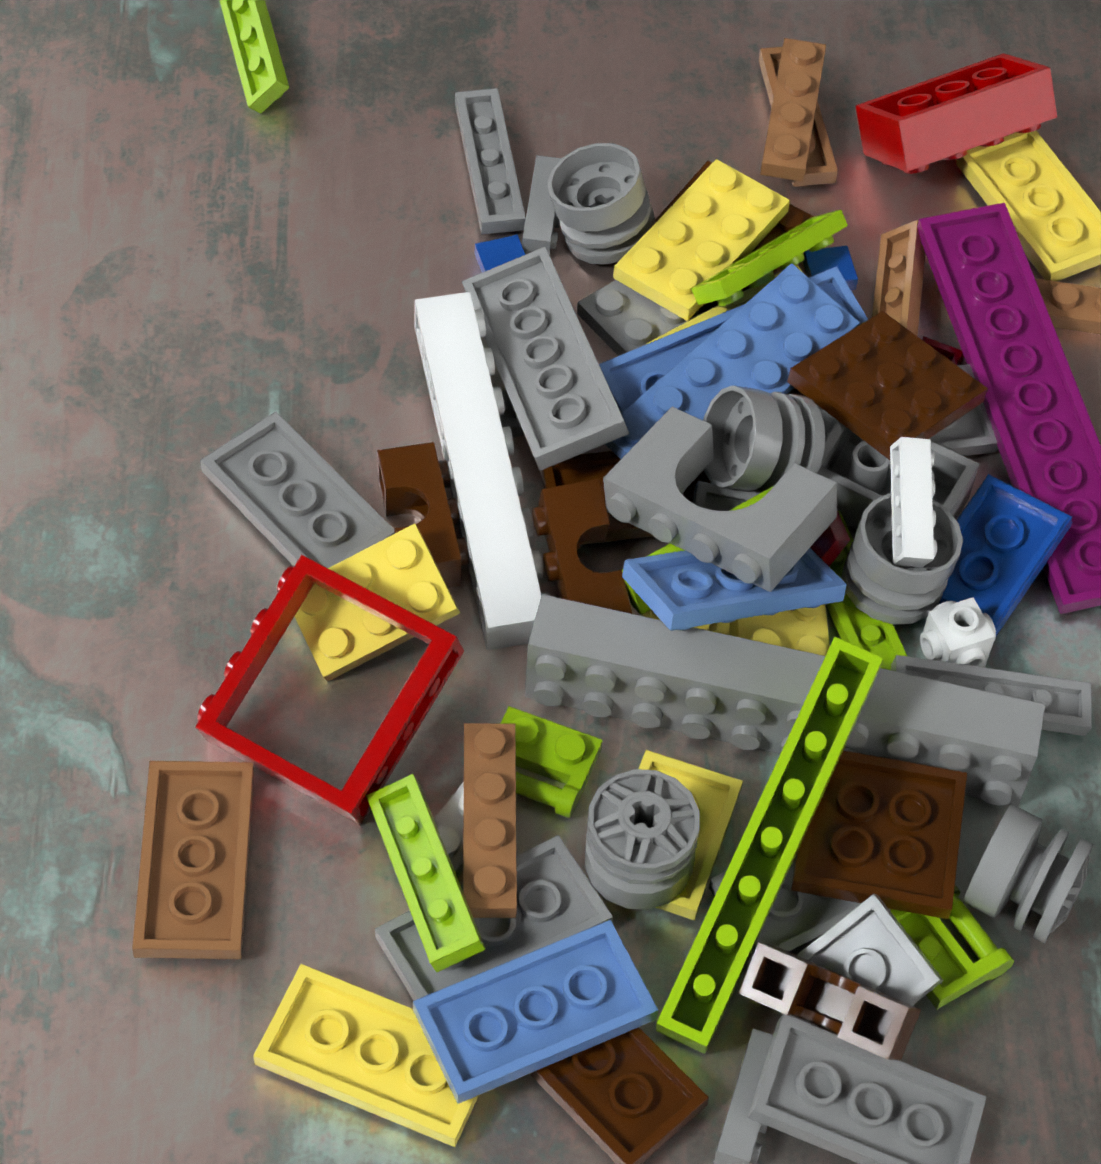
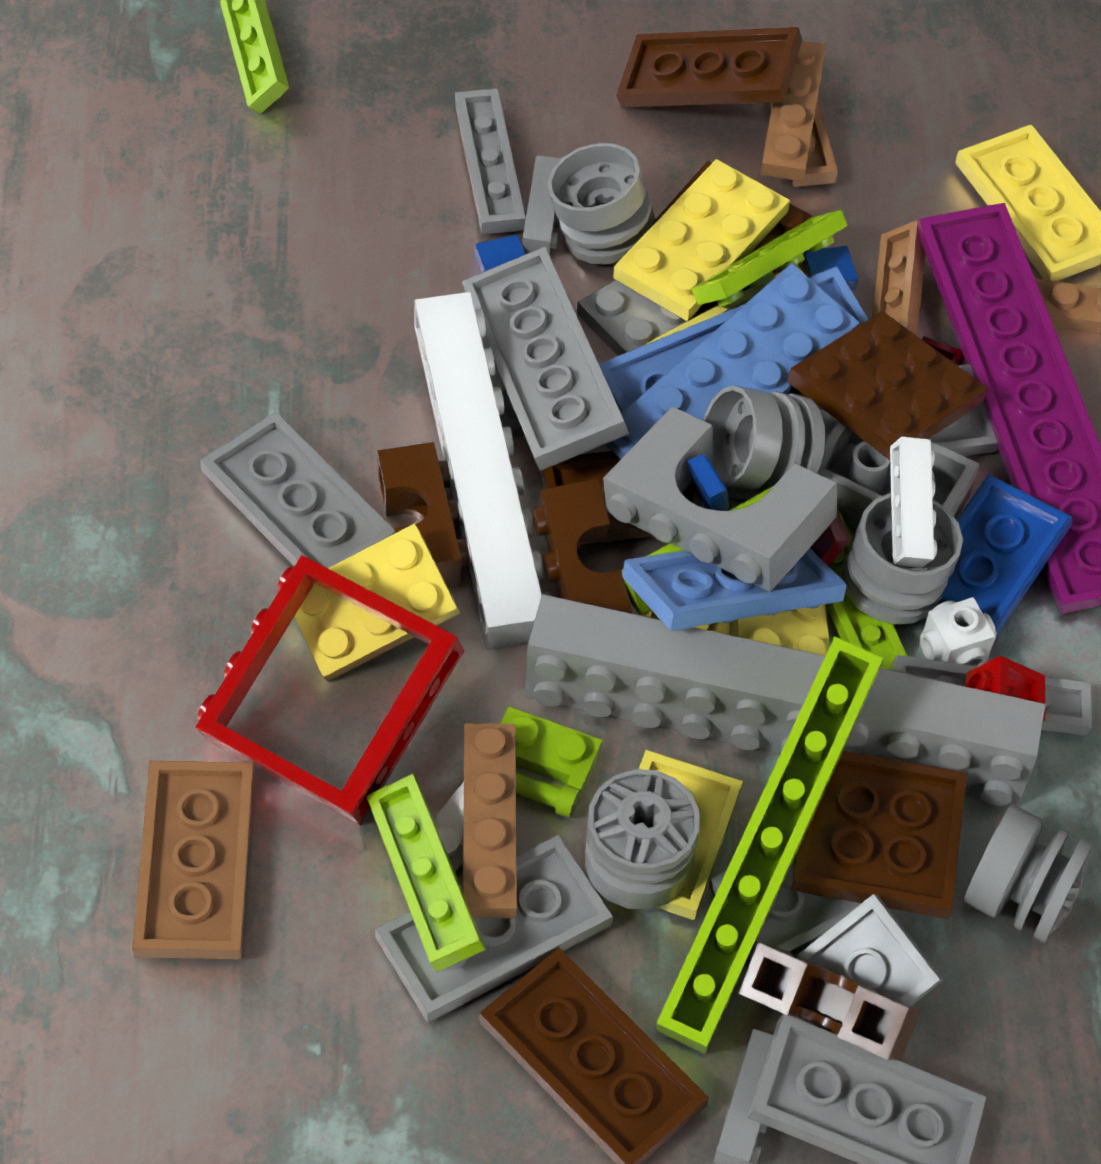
(362, 1054): light yellow plate -> none
(534, 1011): medium blue plate -> none
(708, 484): none -> blue tile
(710, 67): none -> reddish brown plate
(948, 956): lime plate -> none
(956, 112): brick -> none
(1008, 679): none -> red bracket

